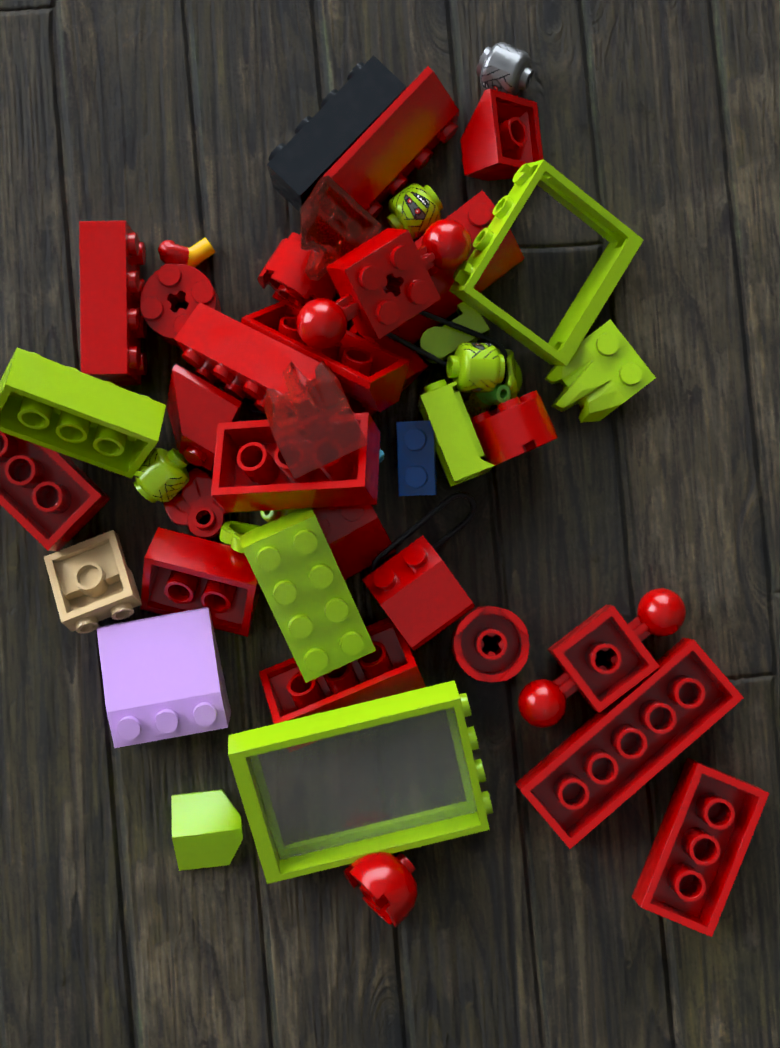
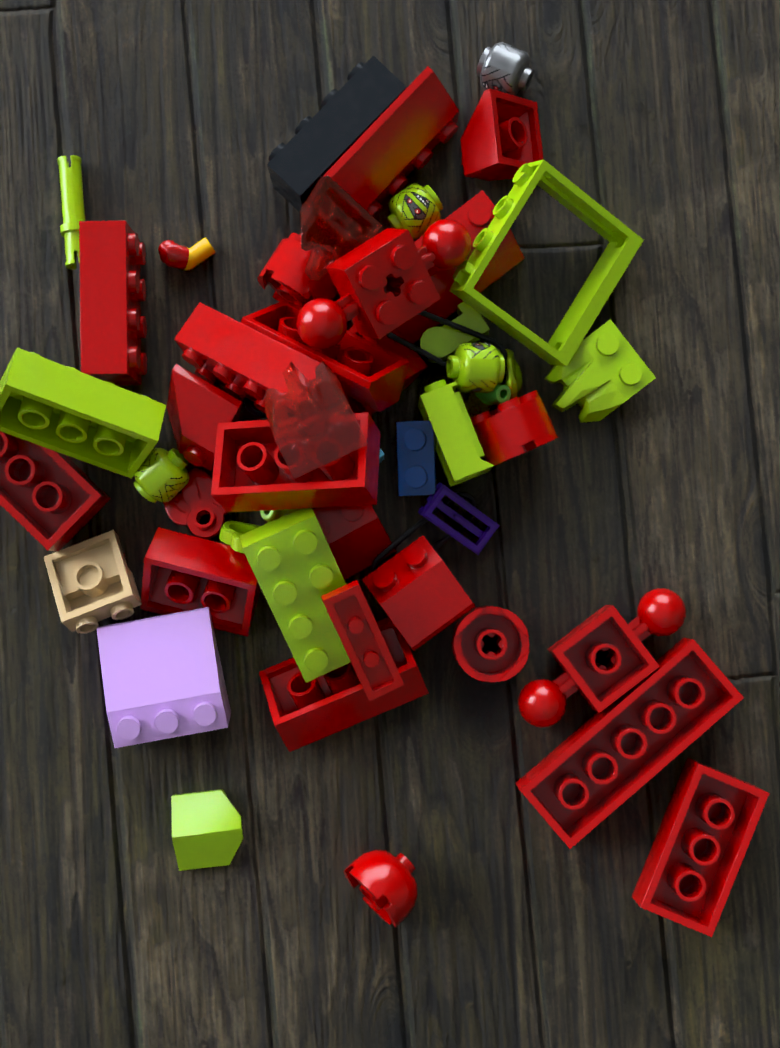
(72, 207): none -> lime pin
(165, 289): red brick -> none
(361, 781): clear window -> none
(362, 640): none -> red plate
(435, 501): none -> dark purple tile

